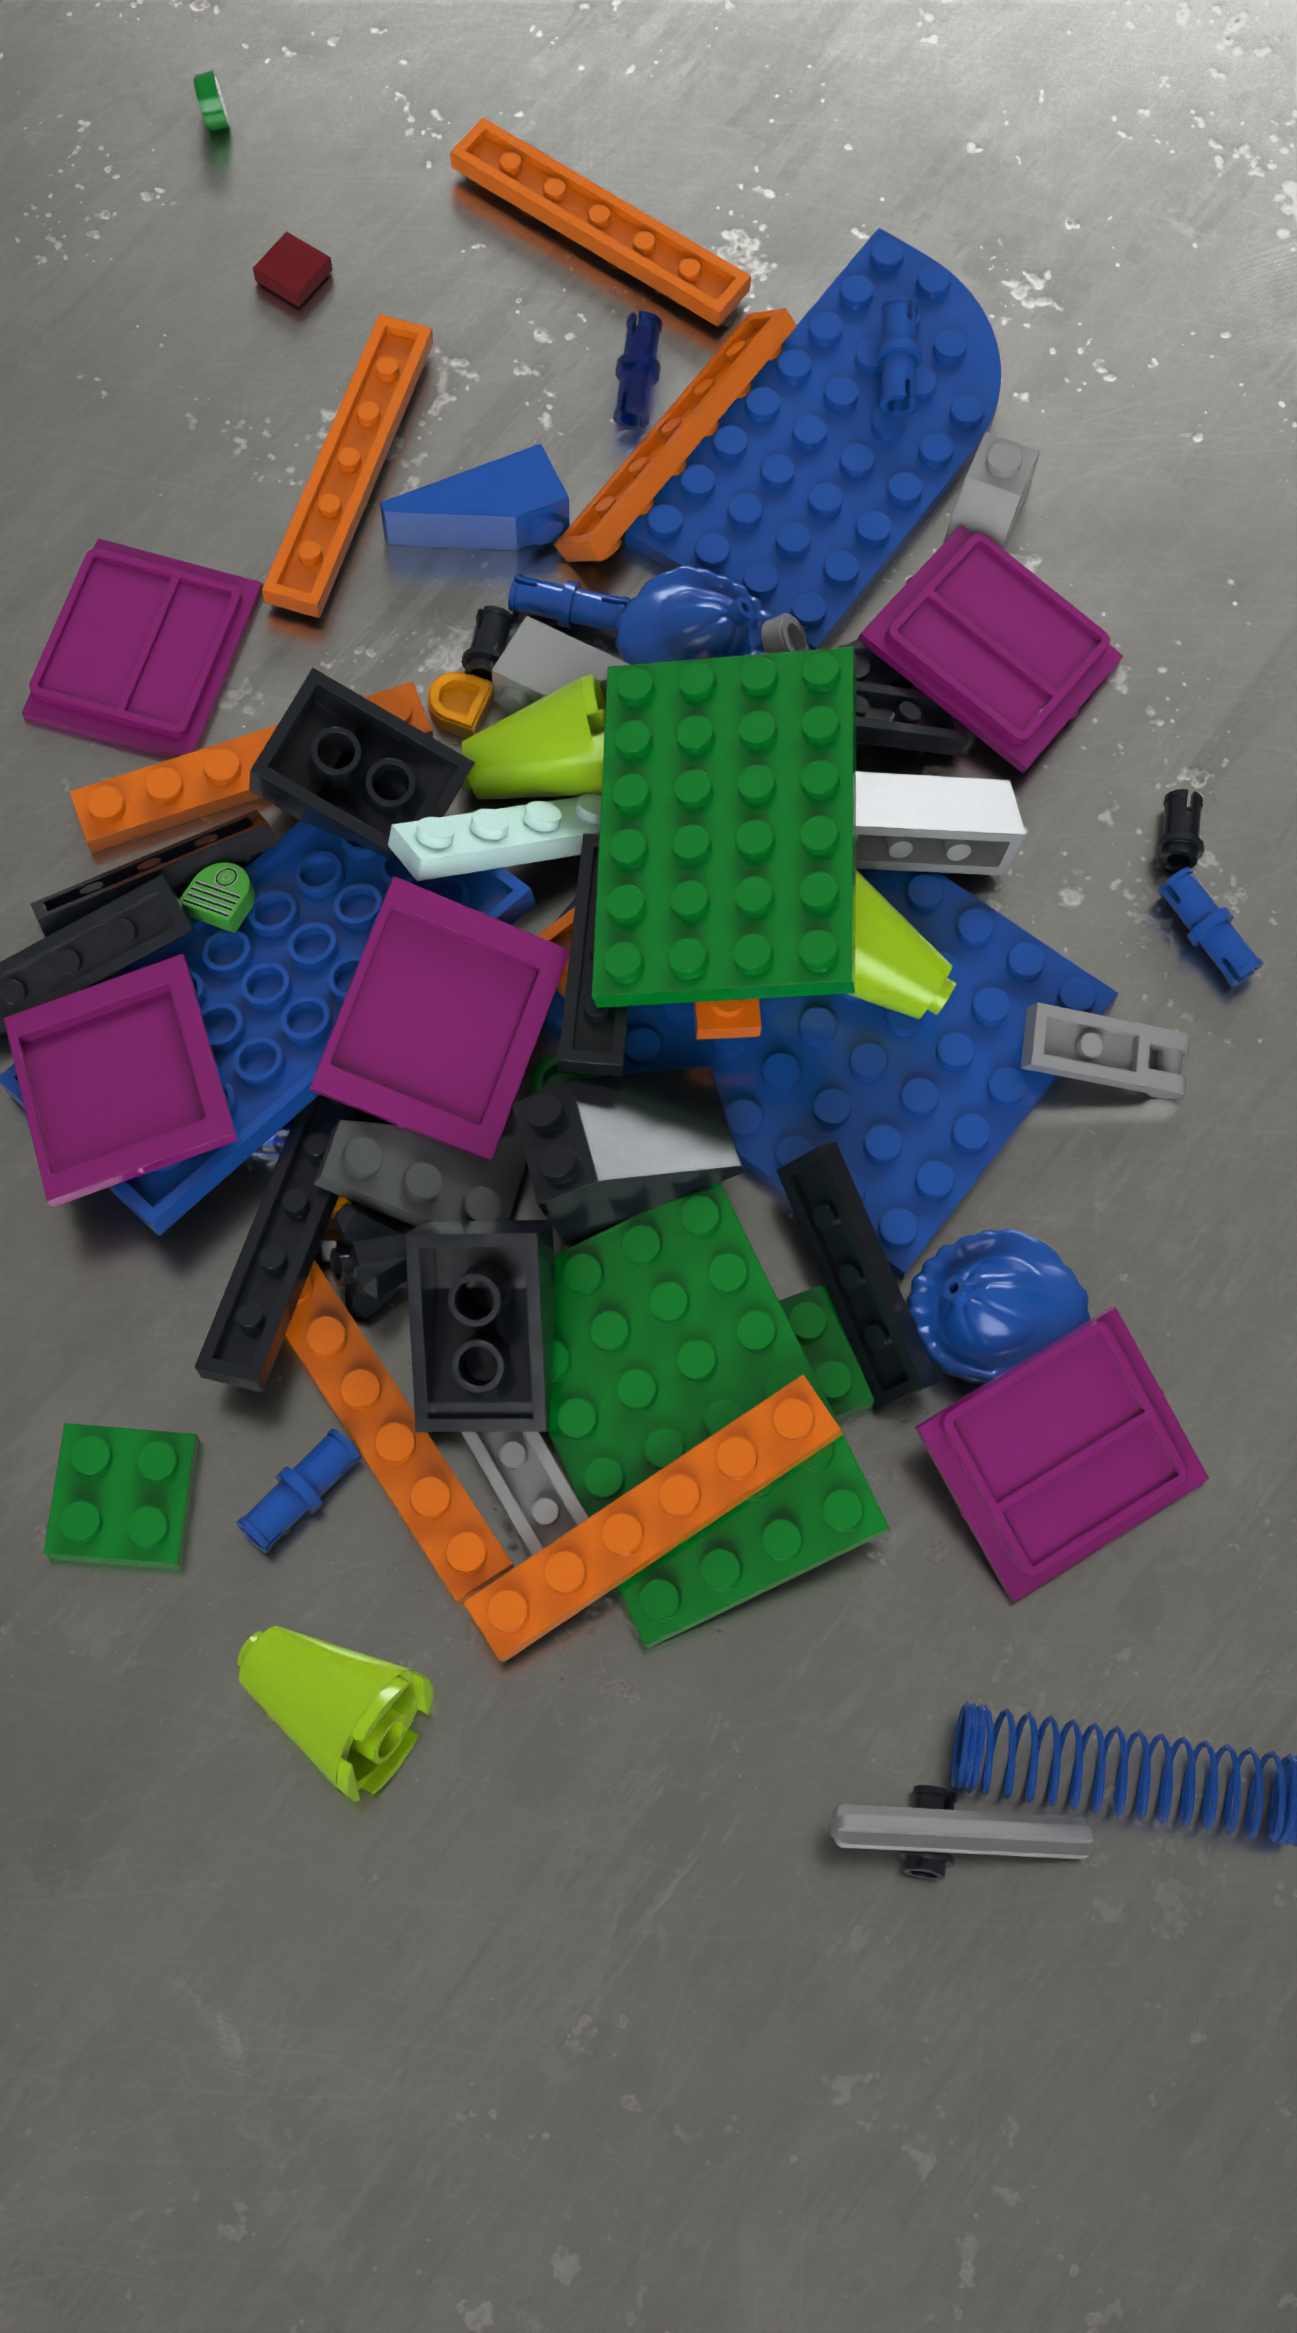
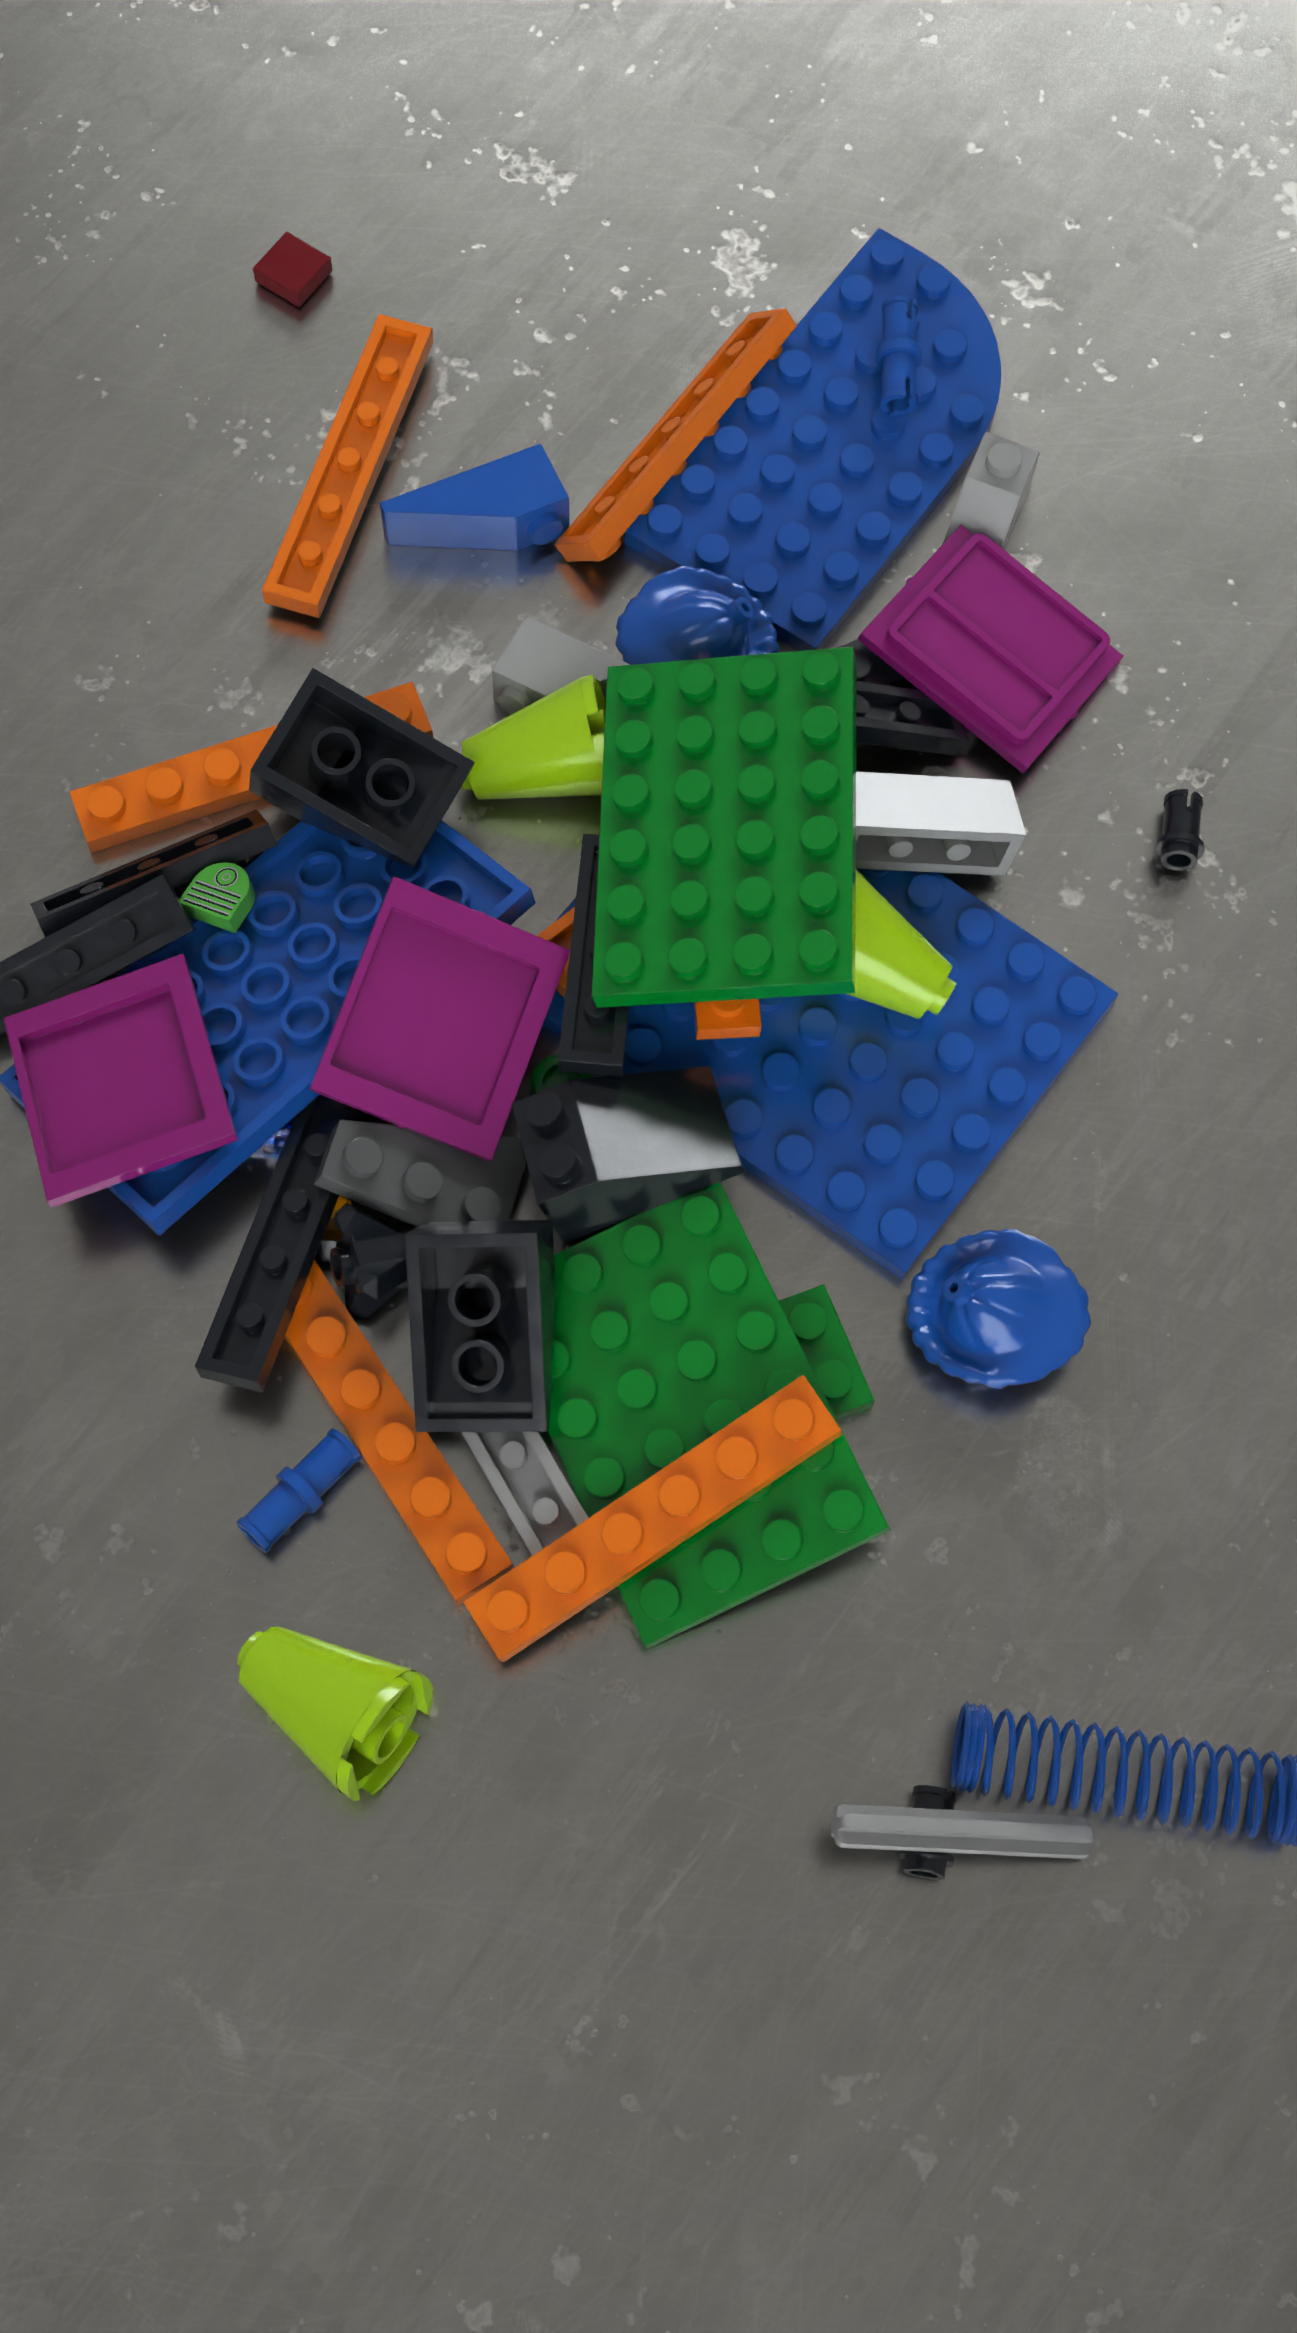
(122, 1496): green plate -> none
(141, 650): magenta piece -> none
(211, 101): green tile -> none
(459, 703): light orange tile -> none
(488, 641): black pin -> none
(495, 837): light aqua plate -> none
(566, 603): blue pin -> none
(600, 221): orange plate -> none
(637, 370): clear blue pin -> none
(783, 635): light grey tile -> none
(857, 1275): black plate -> none
(1062, 1453): magenta piece -> none
(1104, 1050): light grey plate -> none
(1210, 926): blue pin -> none

